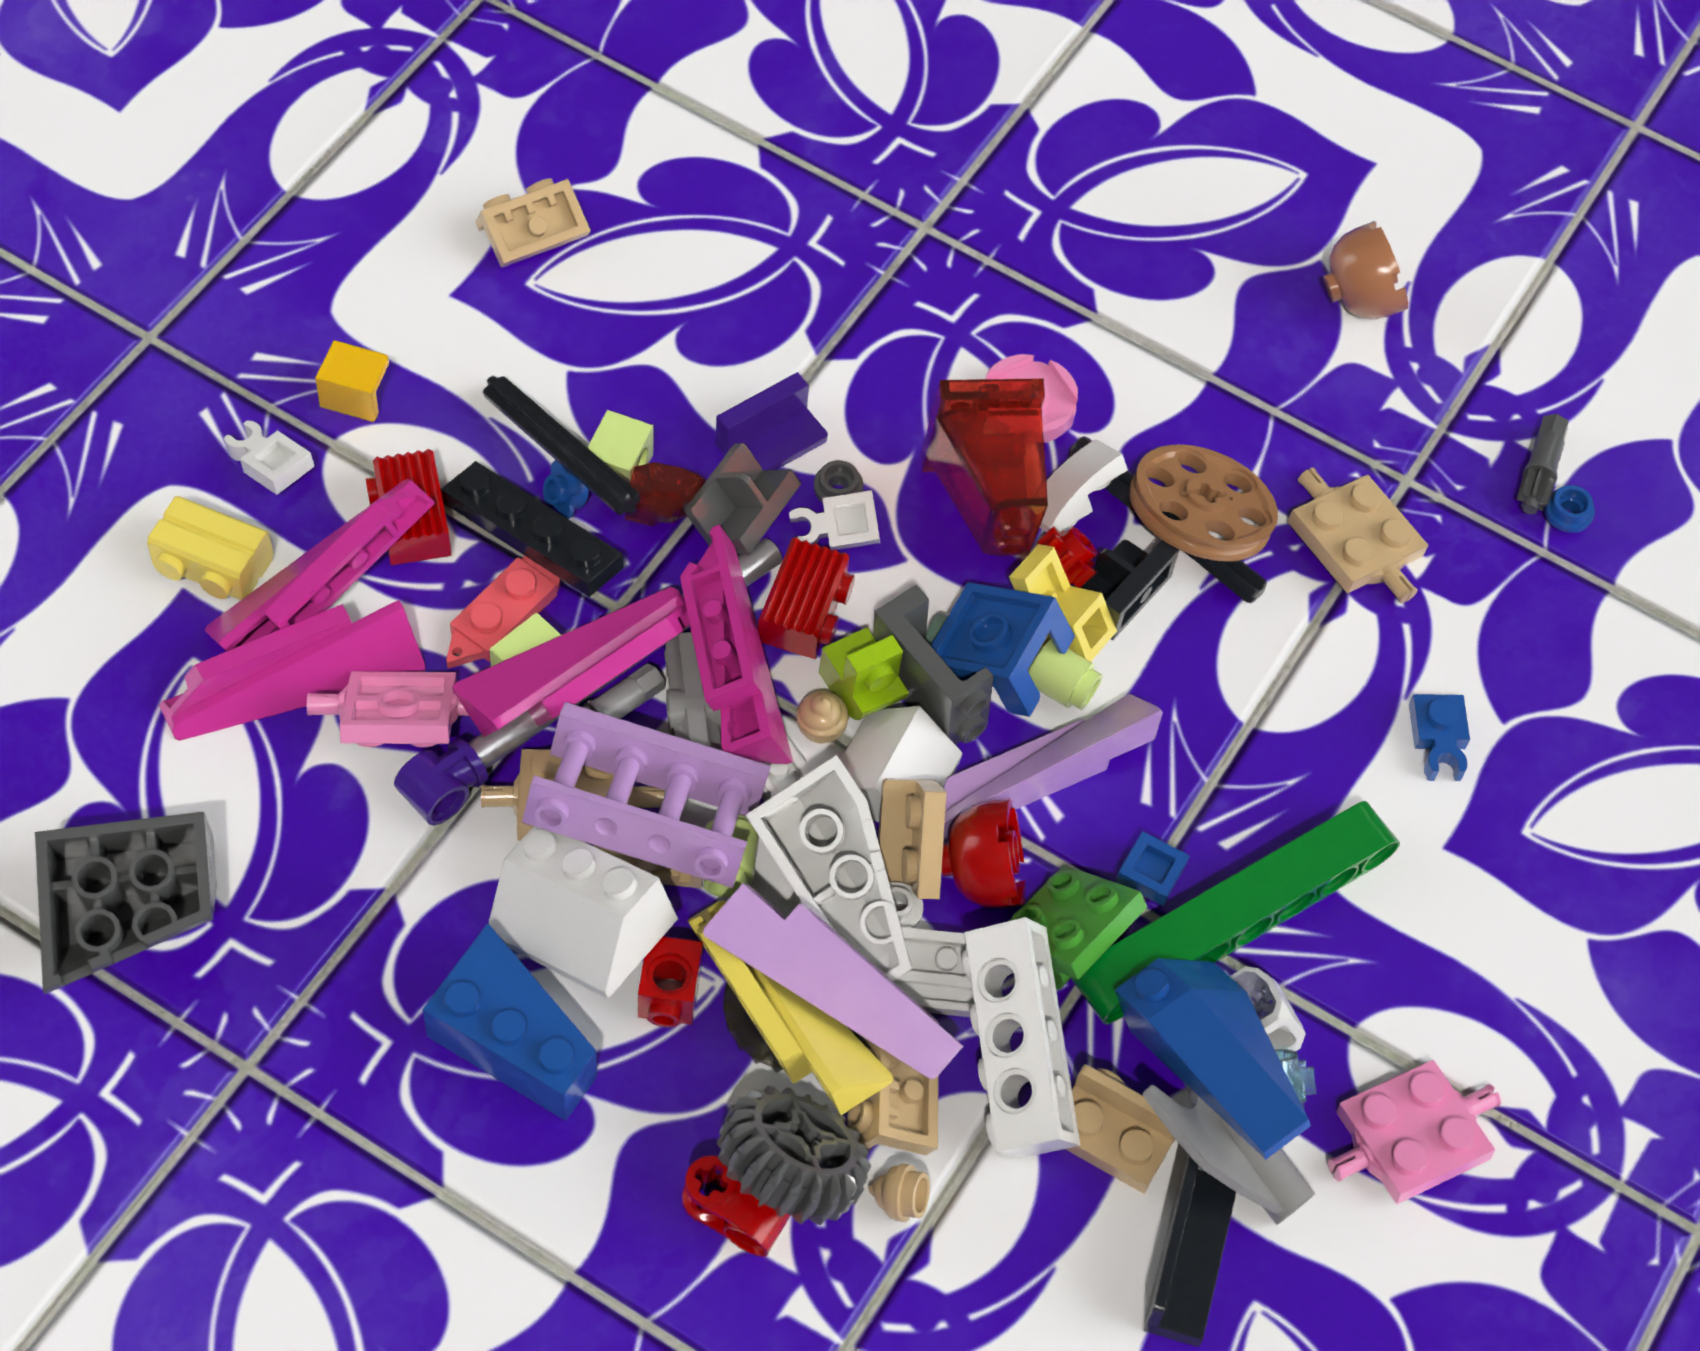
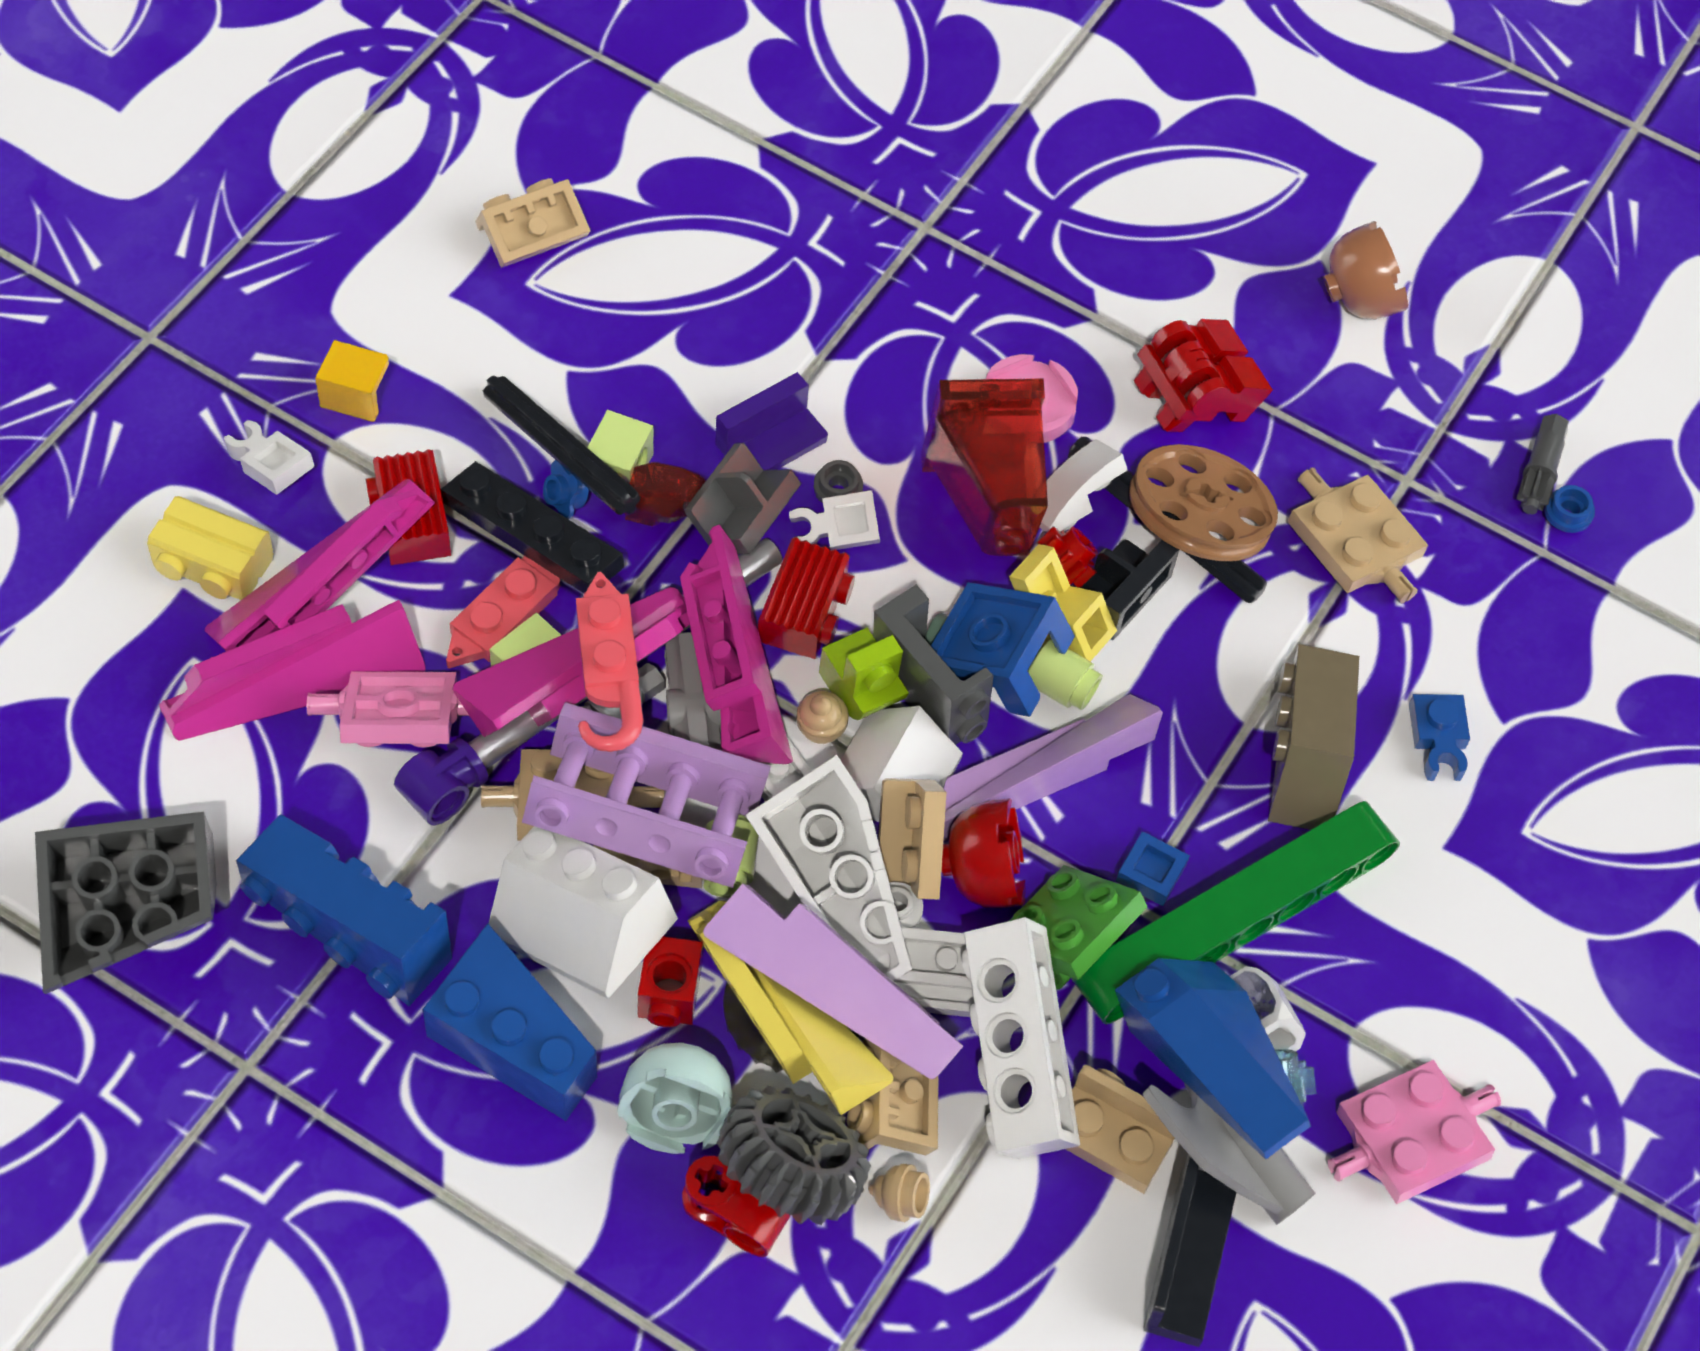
(347, 909): none -> blue wedge
(609, 662): none -> coral plate
(675, 1098): none -> light aqua cylinder
(1200, 374): none -> red hips
(1315, 736): none -> dark tan wedge

